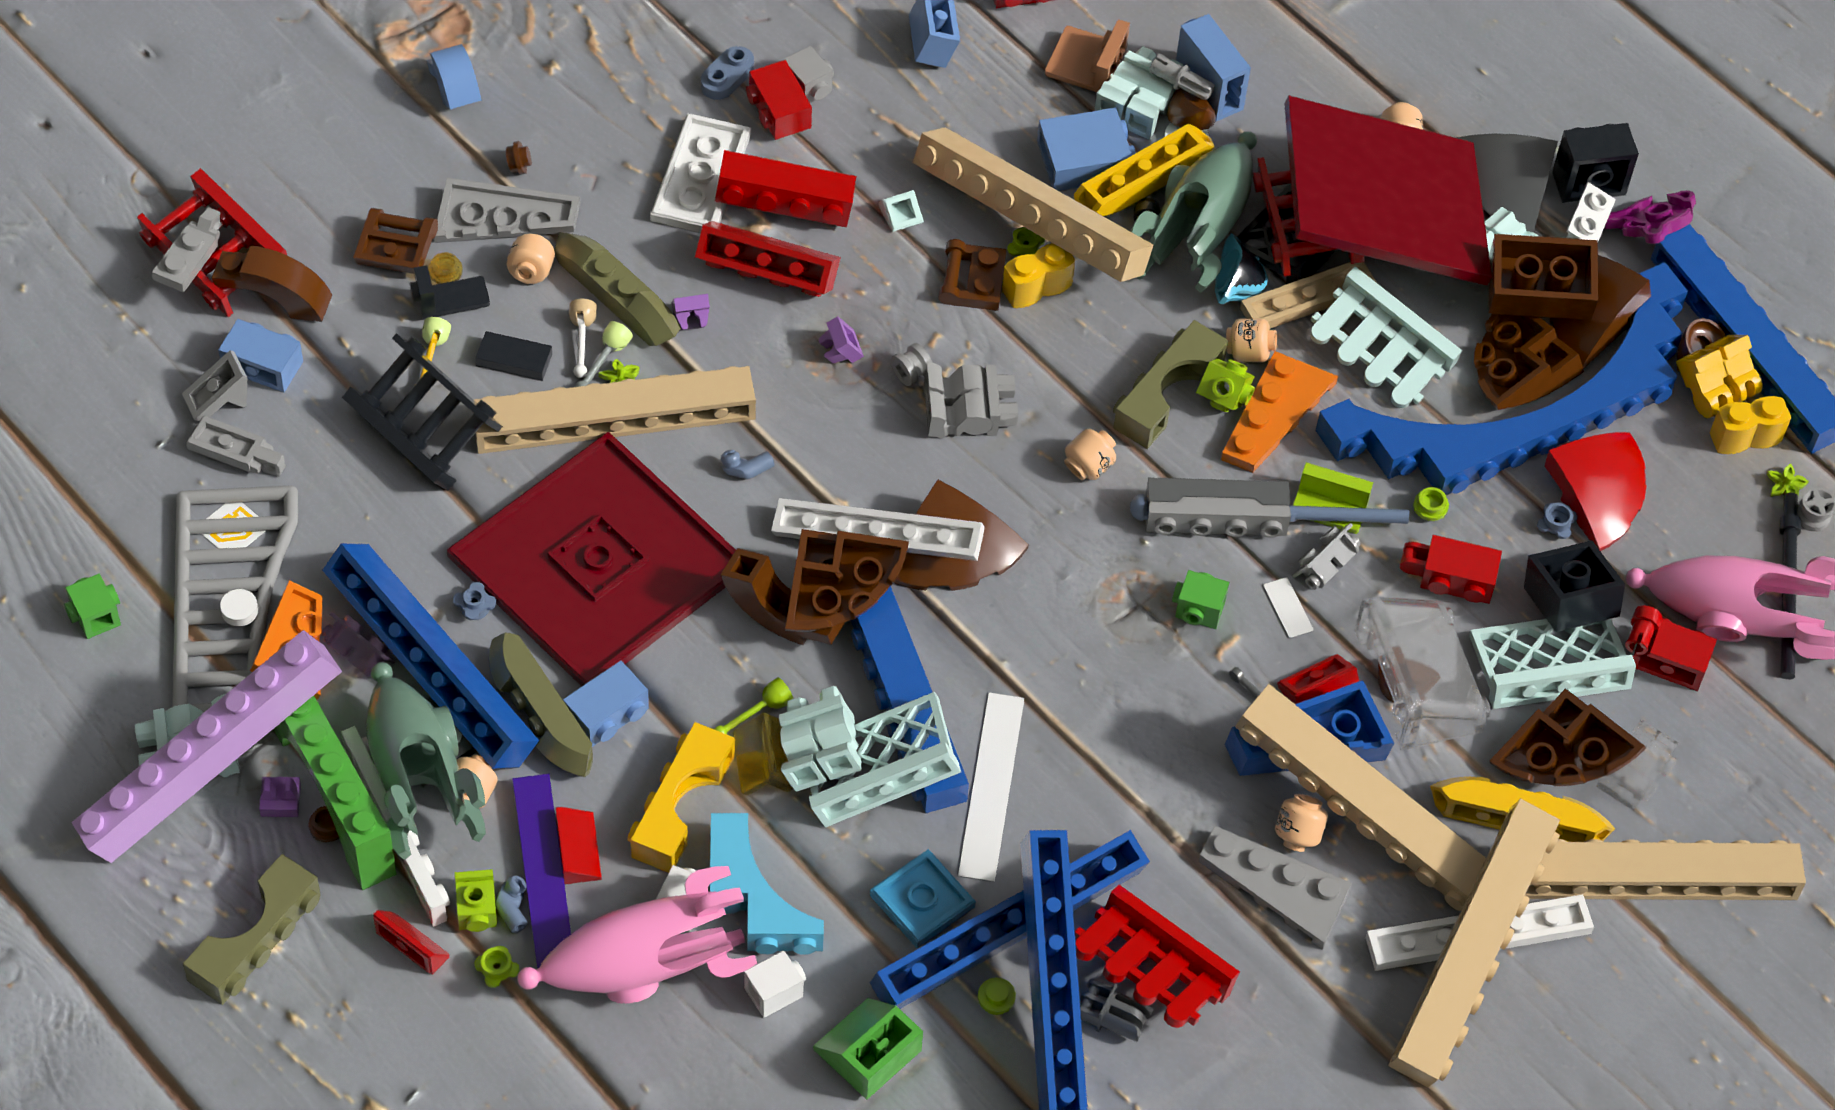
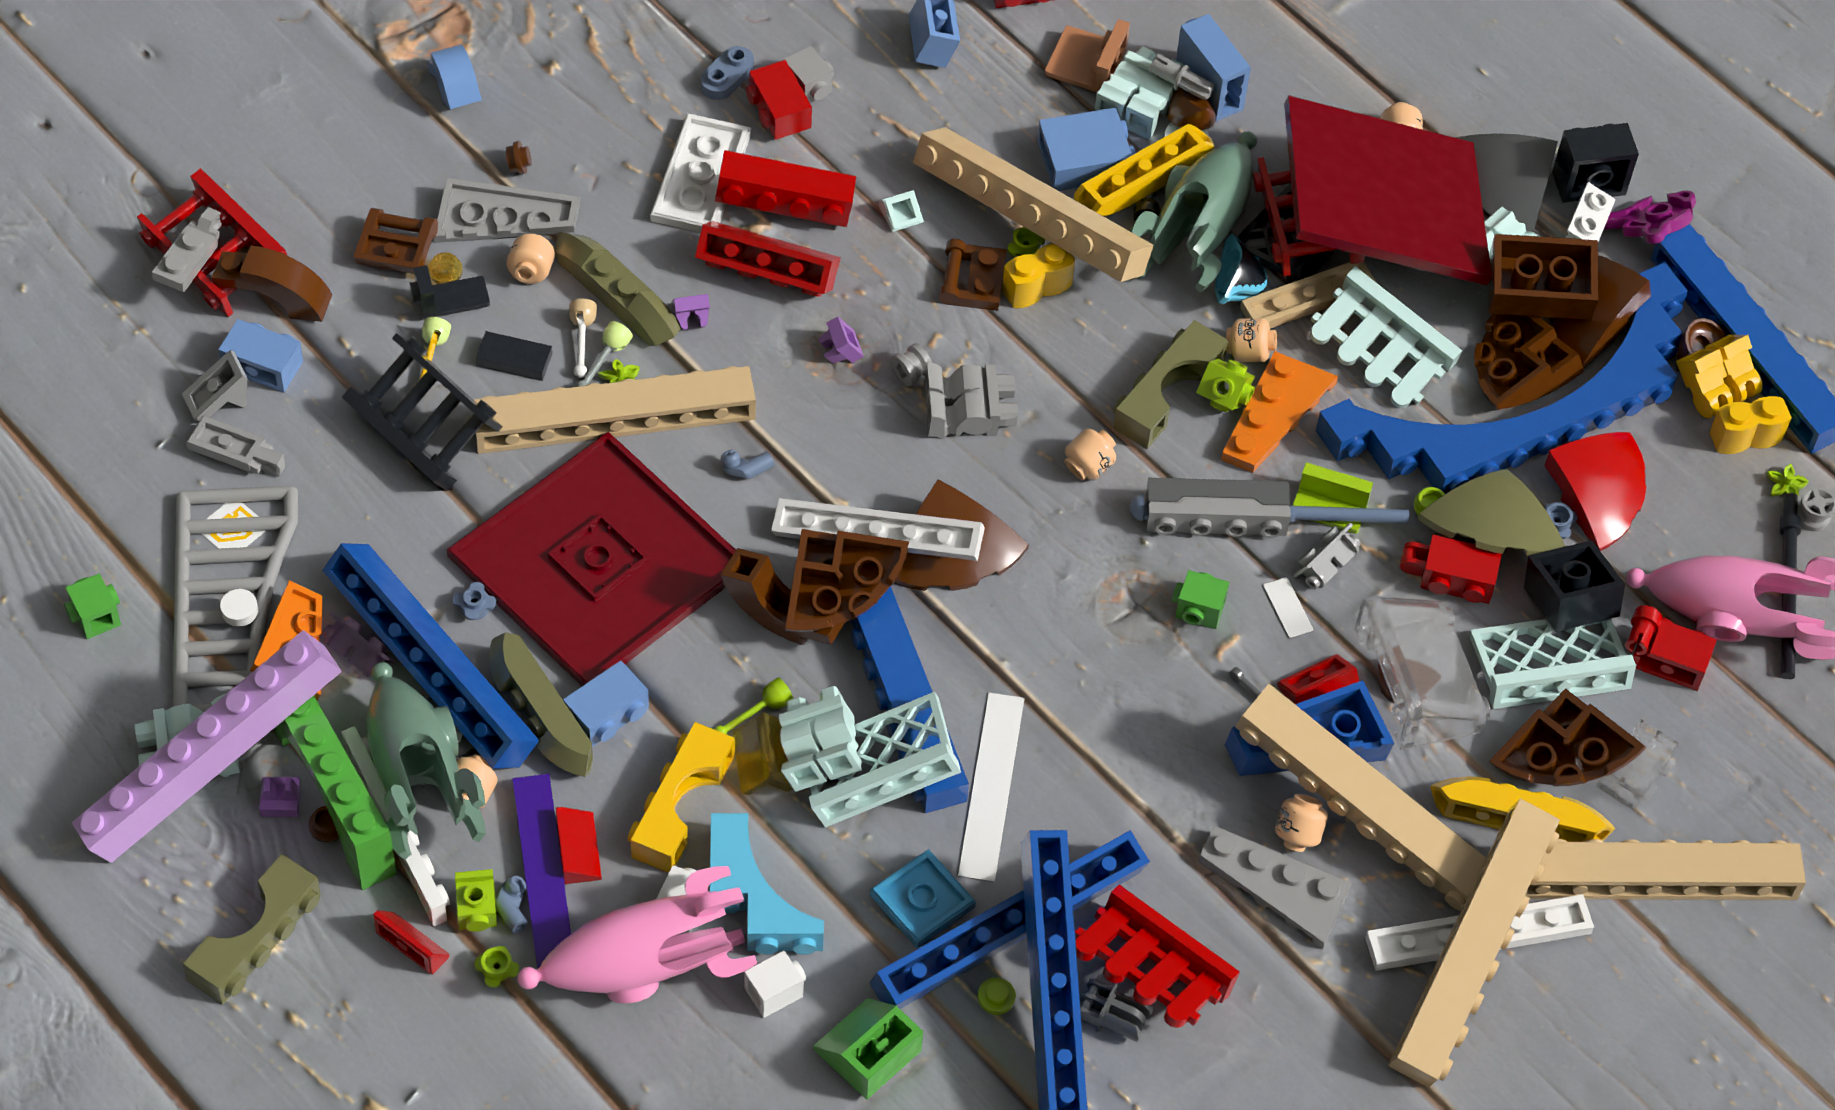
(1495, 513): none -> olive brick

